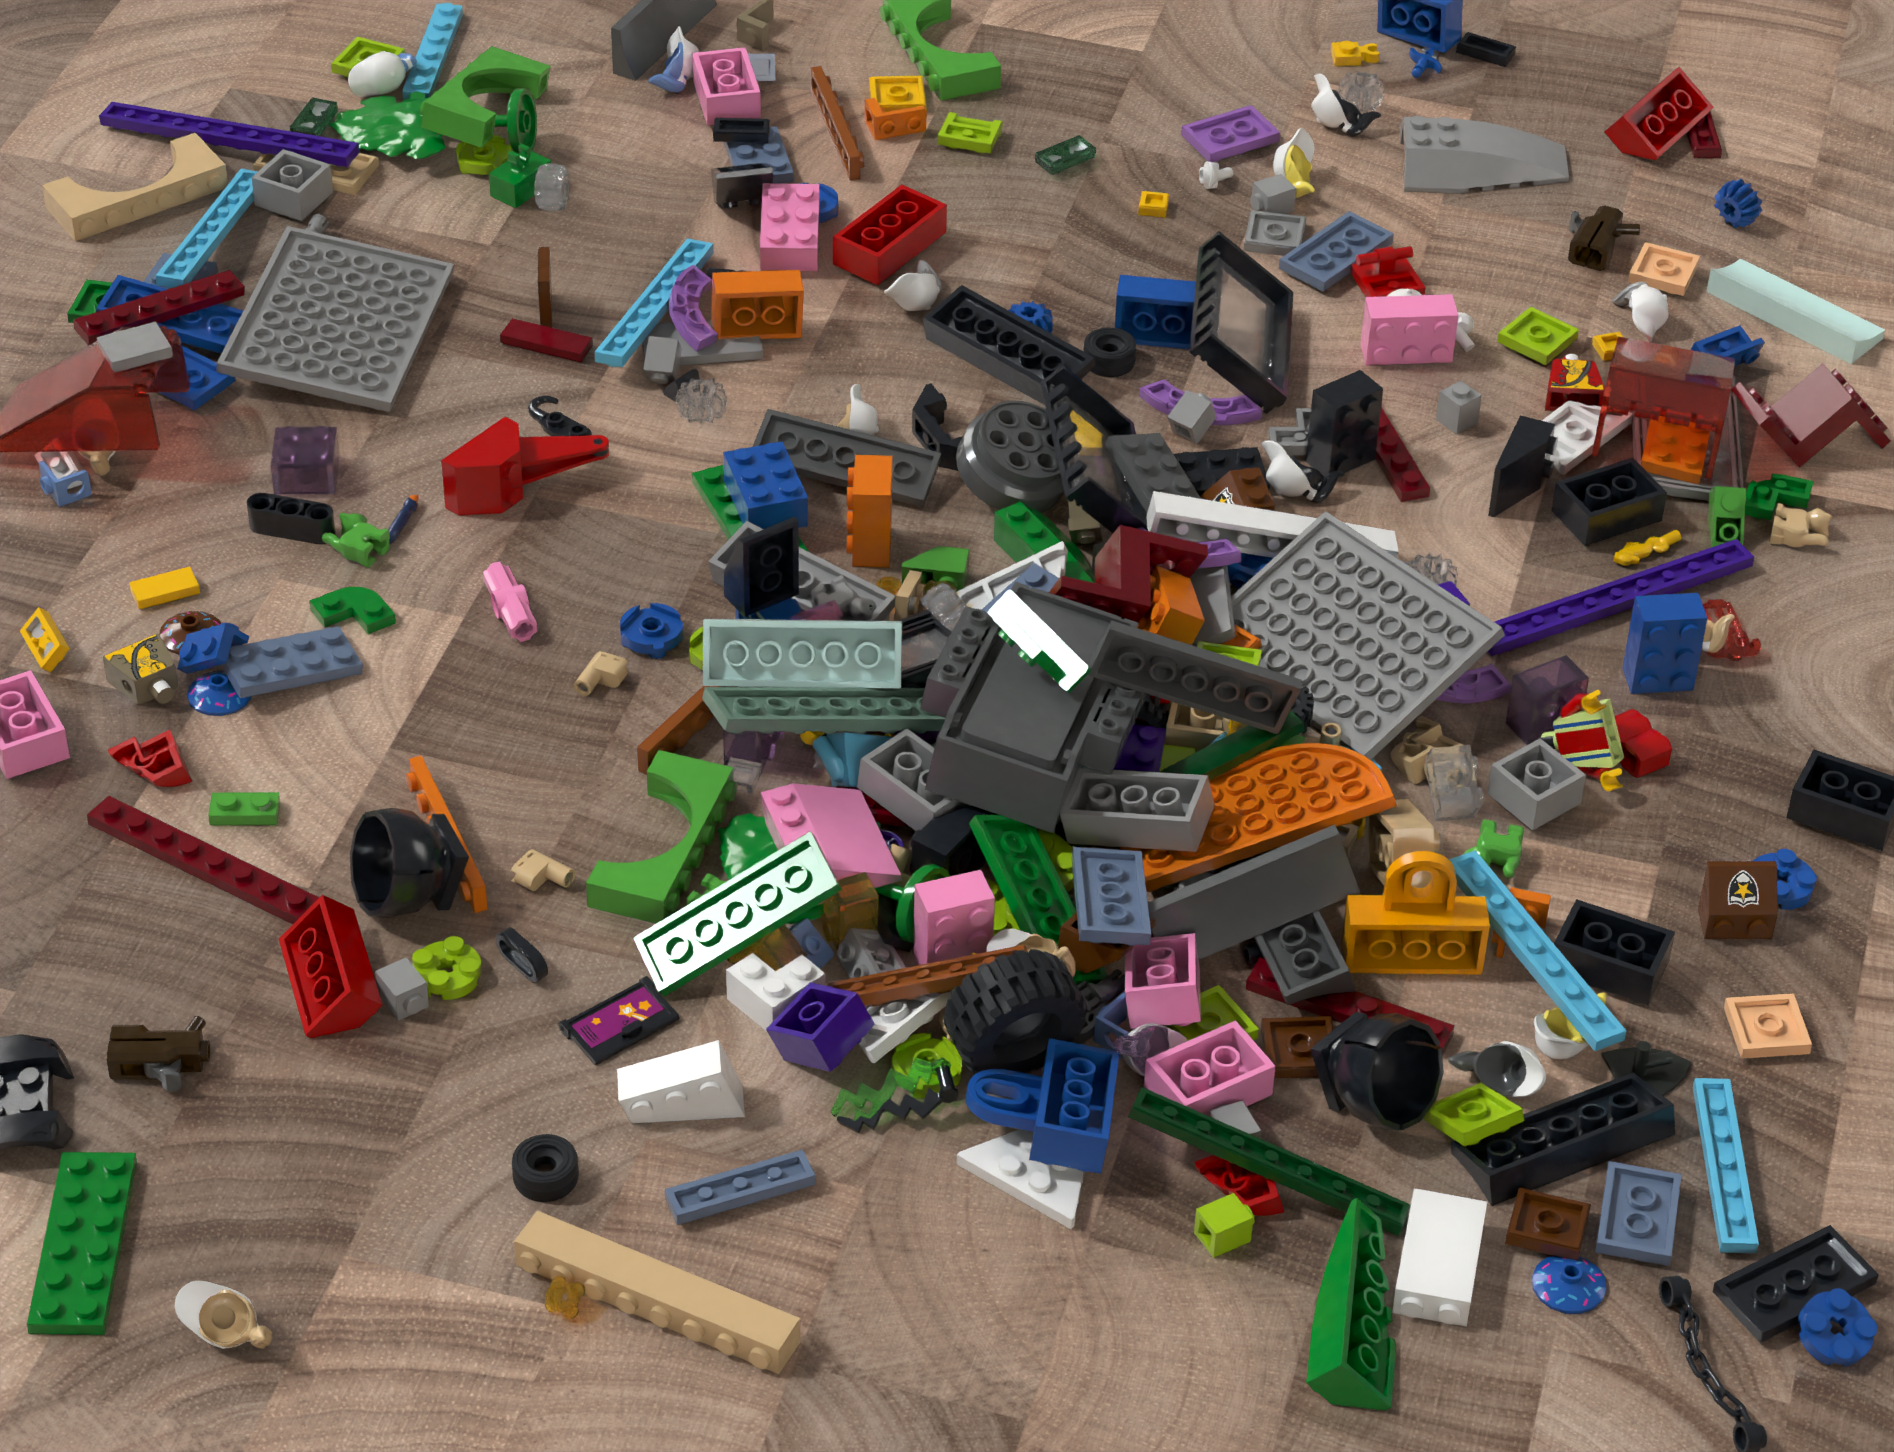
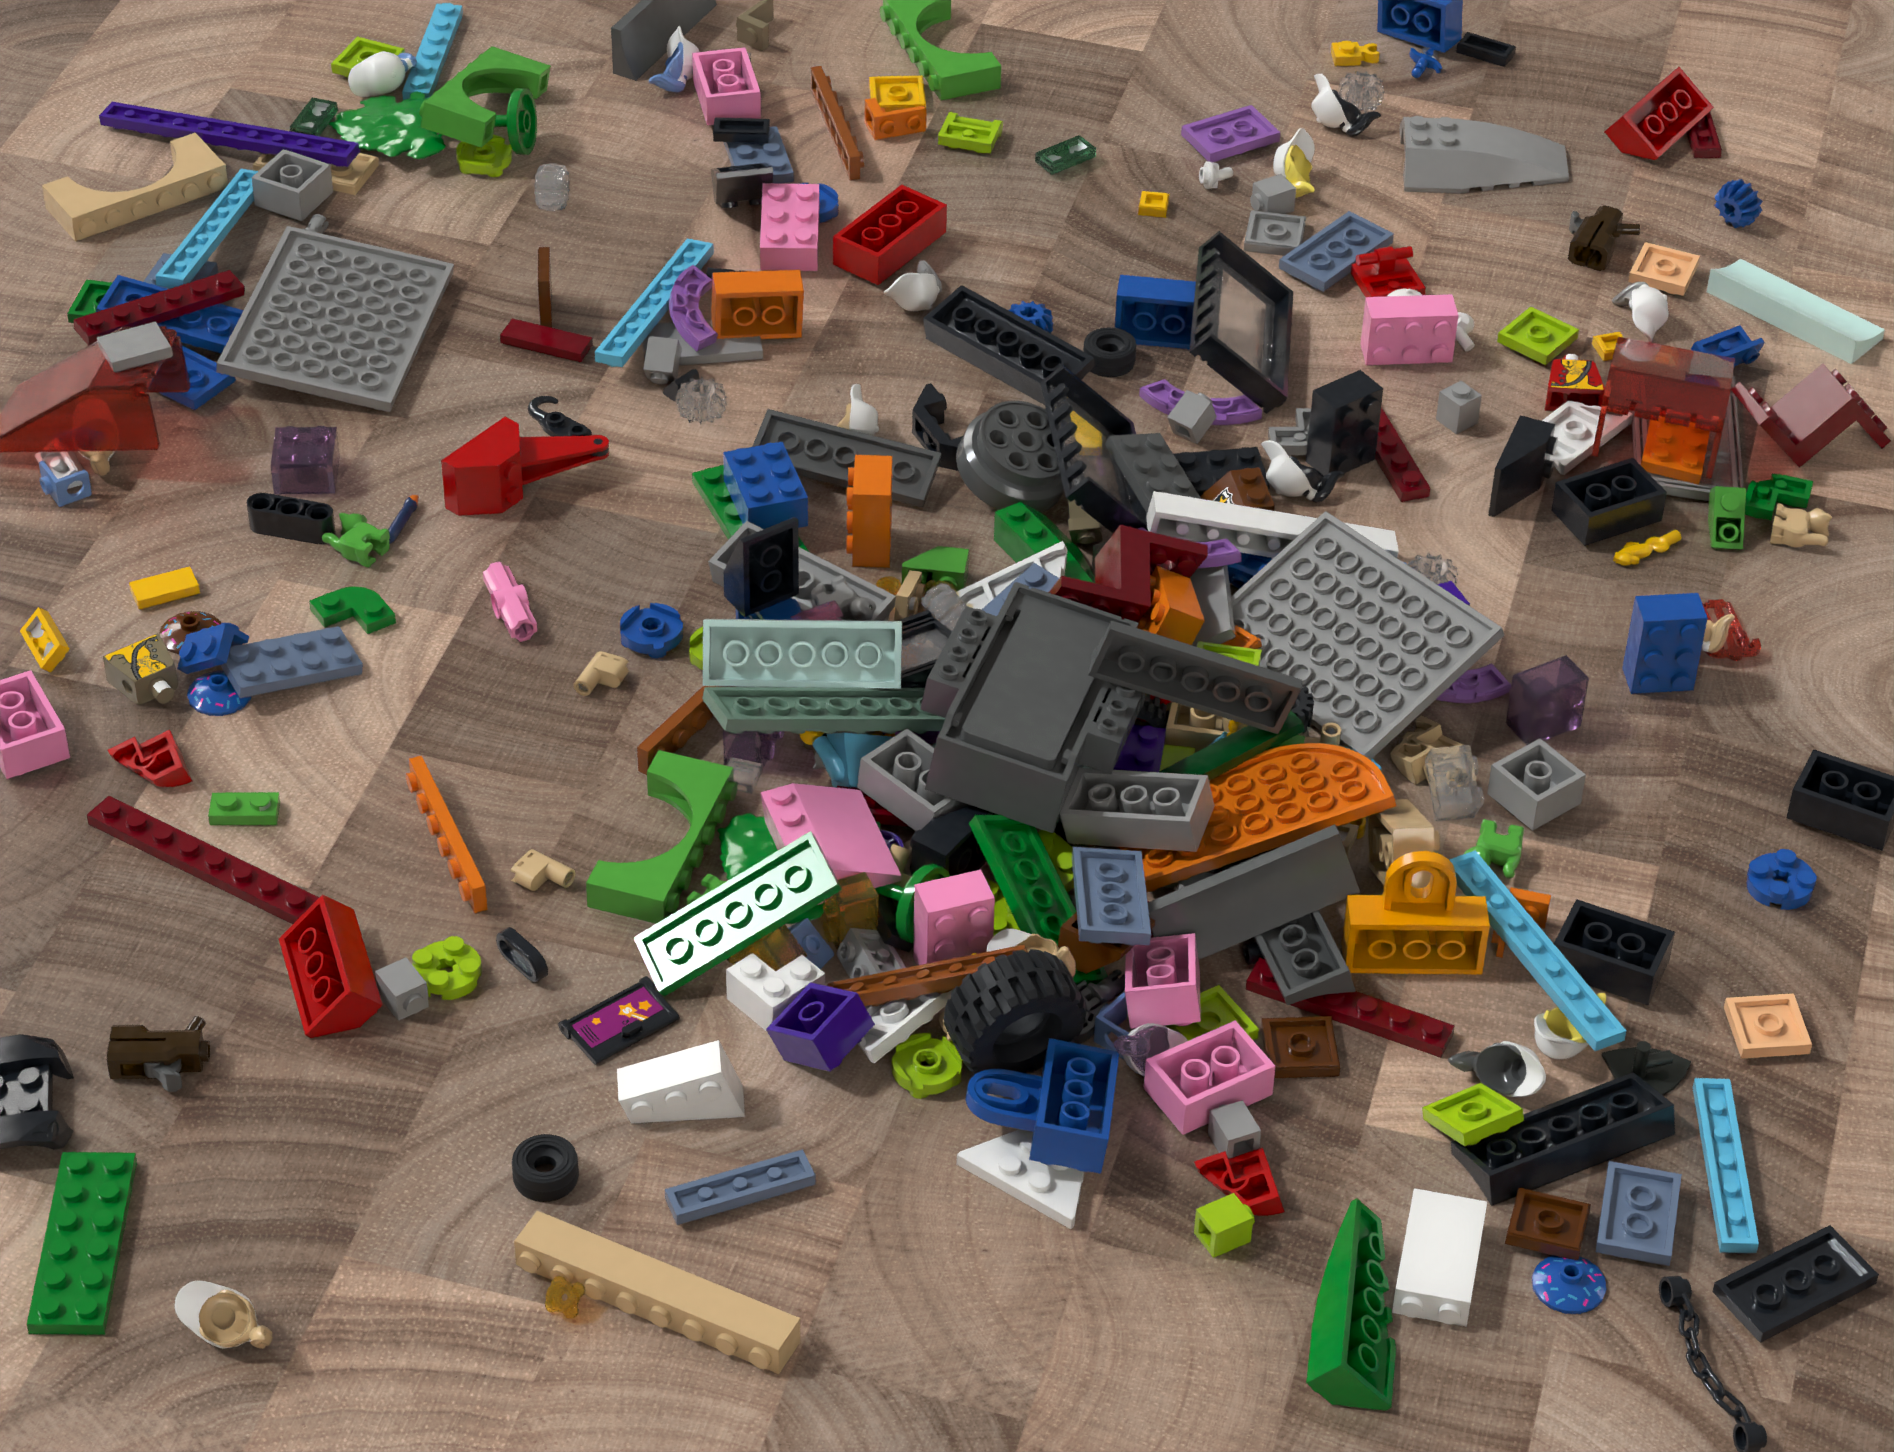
(404, 862): black plate -> none
(515, 178): green brick -> none
(763, 66): sand blue tile -> none
(882, 1098): piece -> none
(1037, 641): bracket -> none
(1265, 1158): dark green tile -> none
(1380, 1069): black plate -> none
(1589, 738): torso -> none
(1620, 594): dark purple plate -> none
(1642, 746): red brick -> none
(1739, 900): reddish brown slope -> none
(1850, 1315): blue plate -> none

